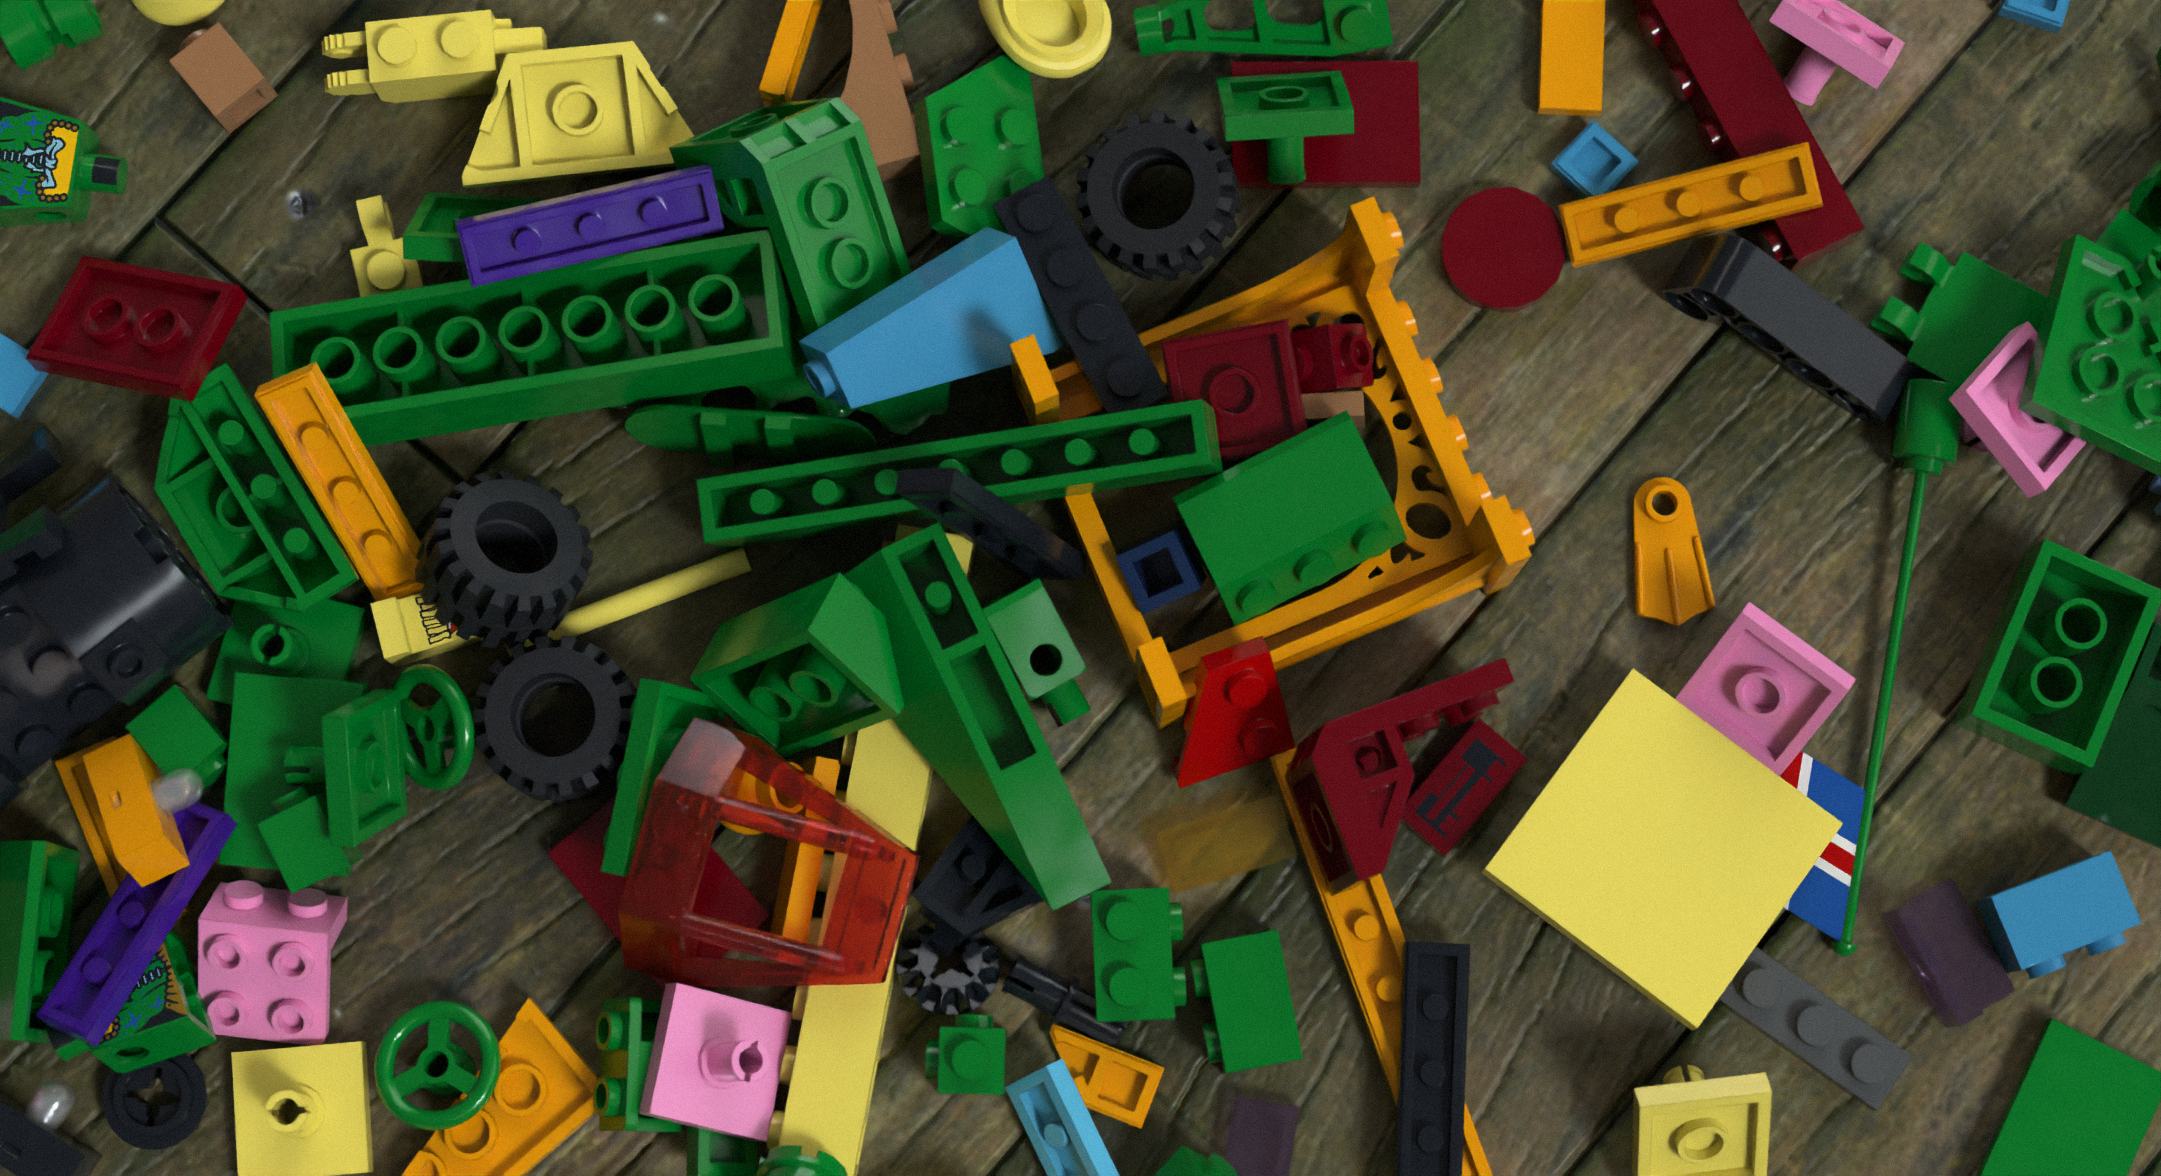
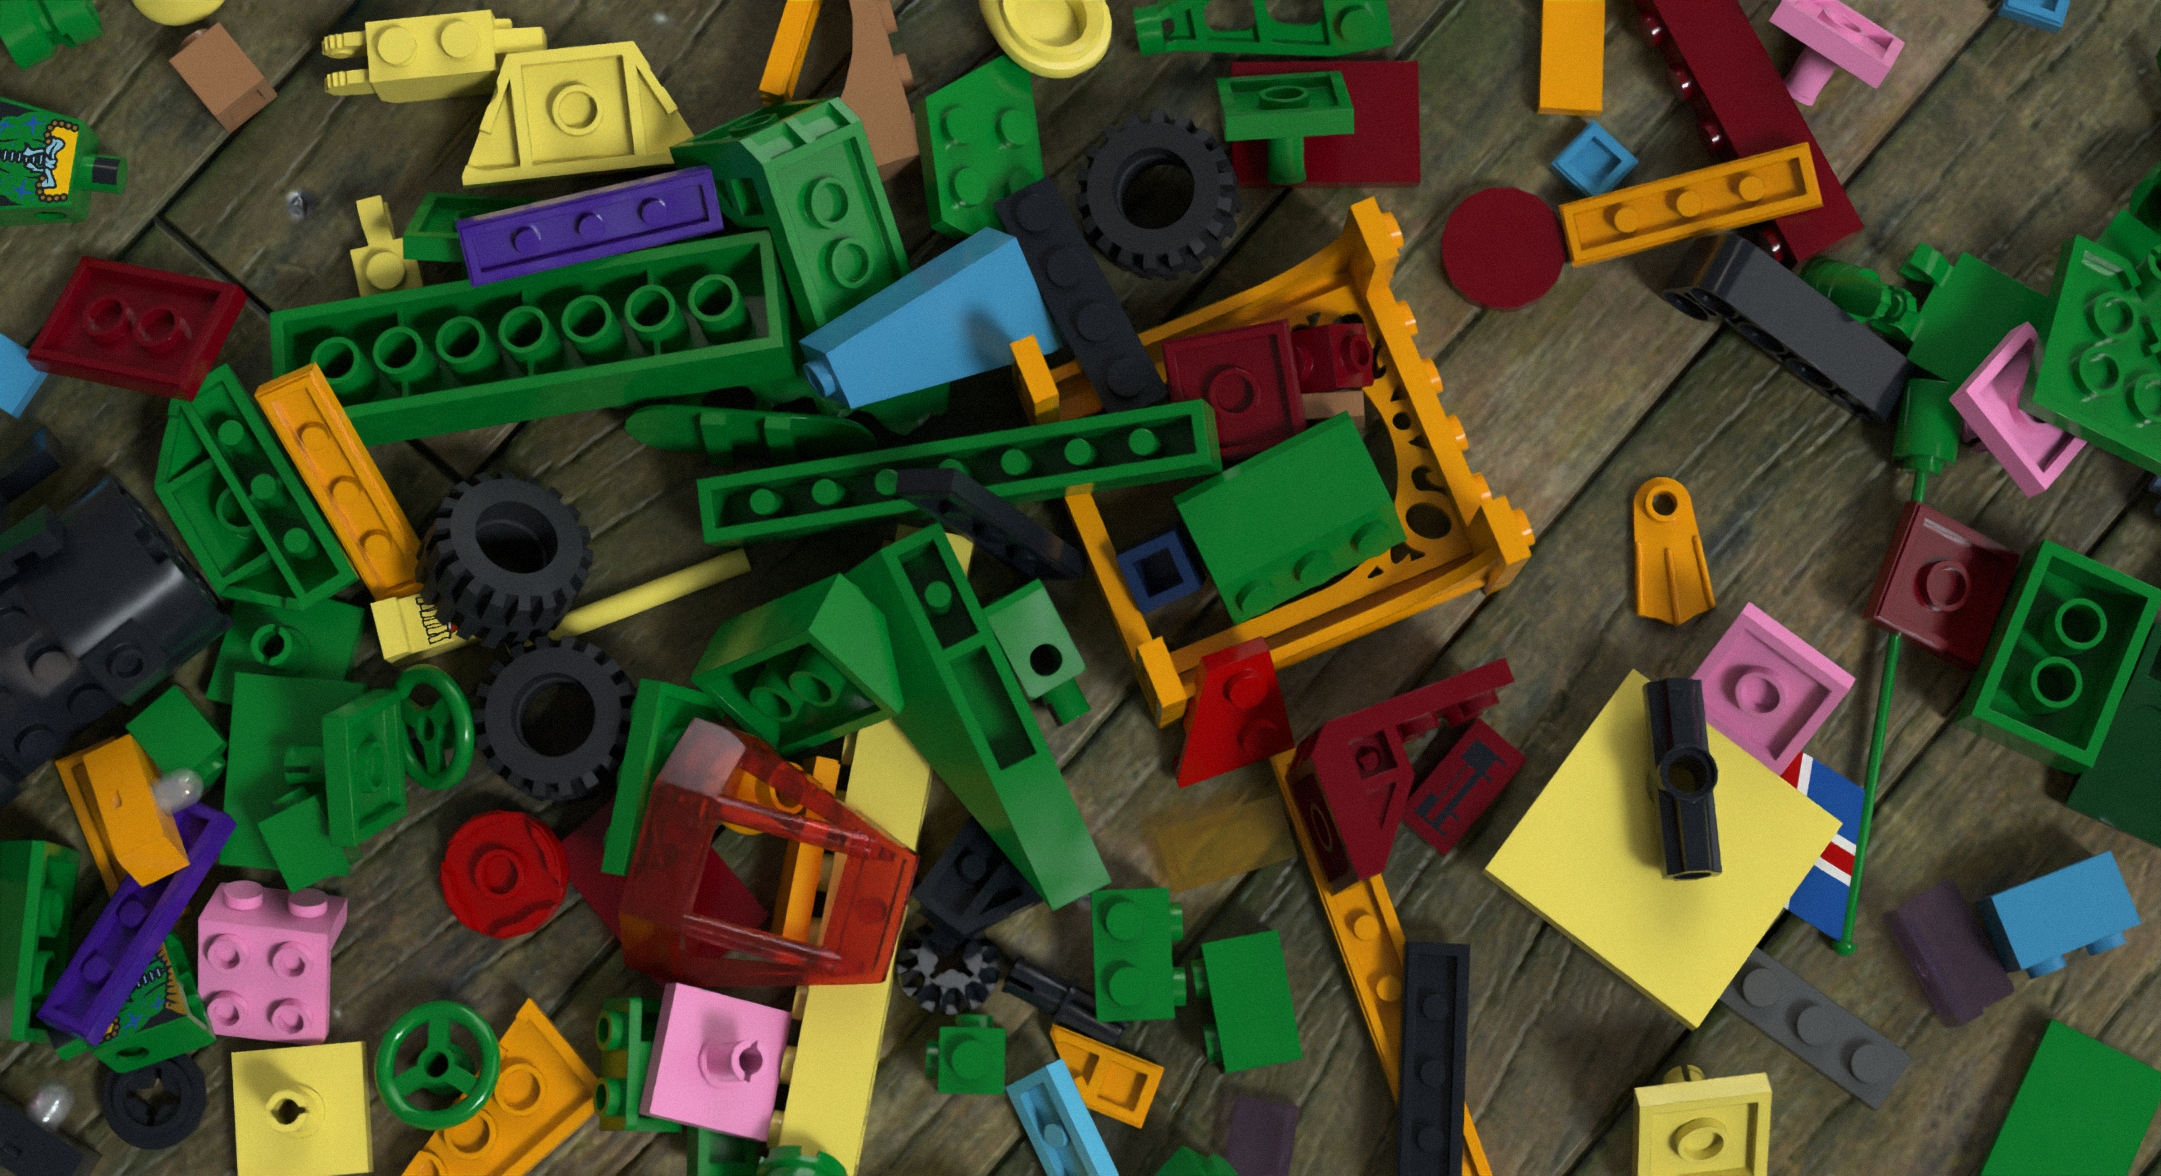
(504, 873): none -> red tile
(1679, 738): none -> black piece
(1859, 291): none -> green hinge
(1941, 586): none -> dark red tile

